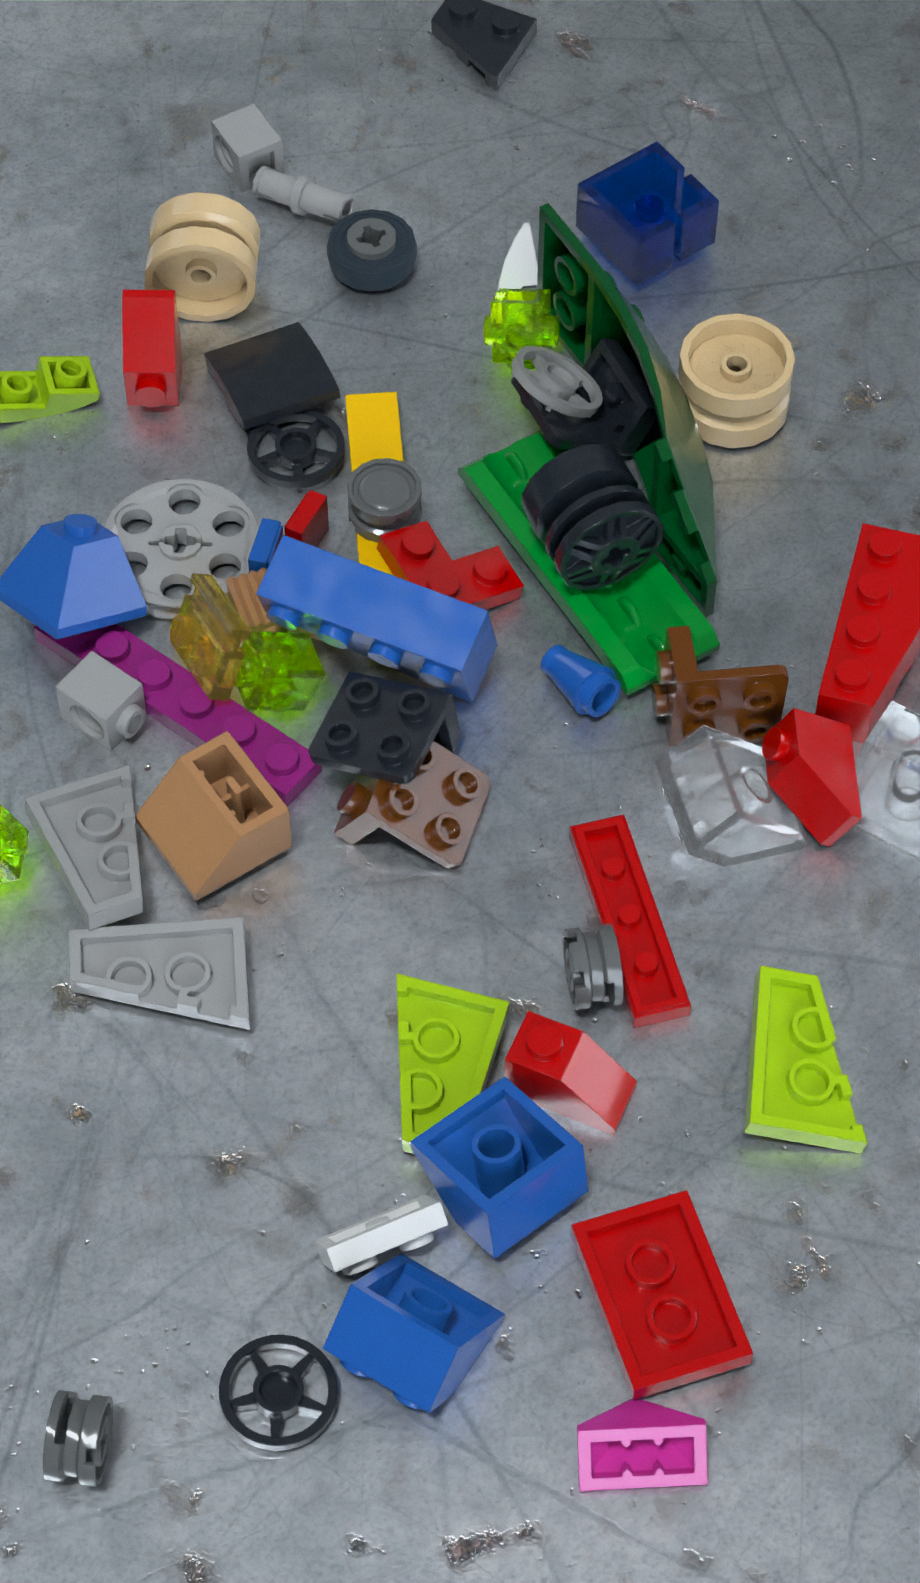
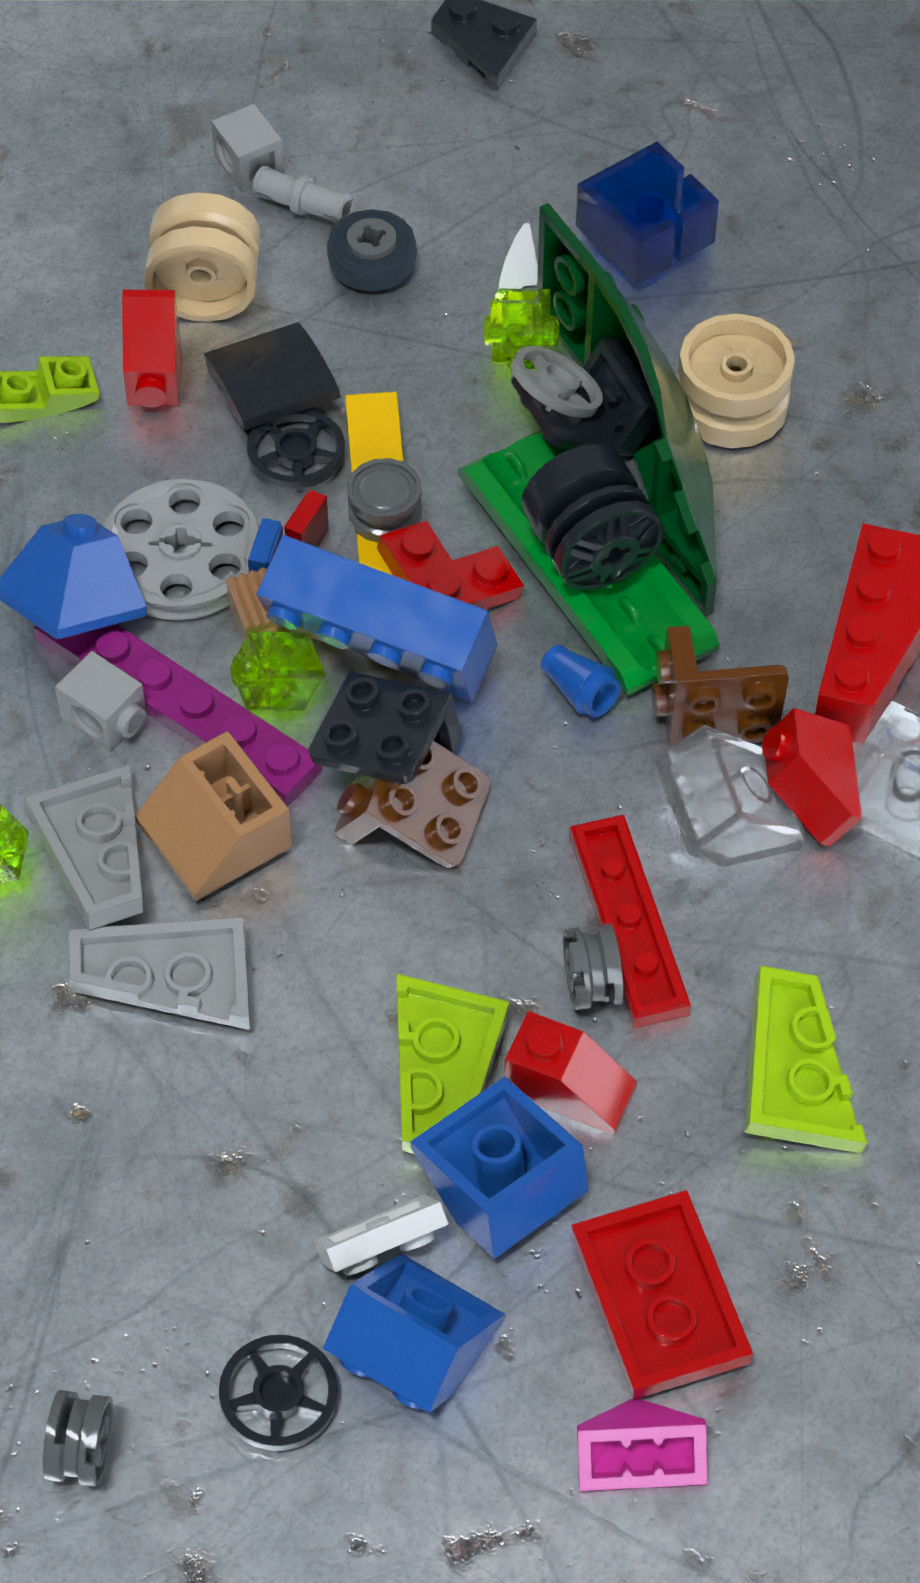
(209, 637): clear yellow plate -> none

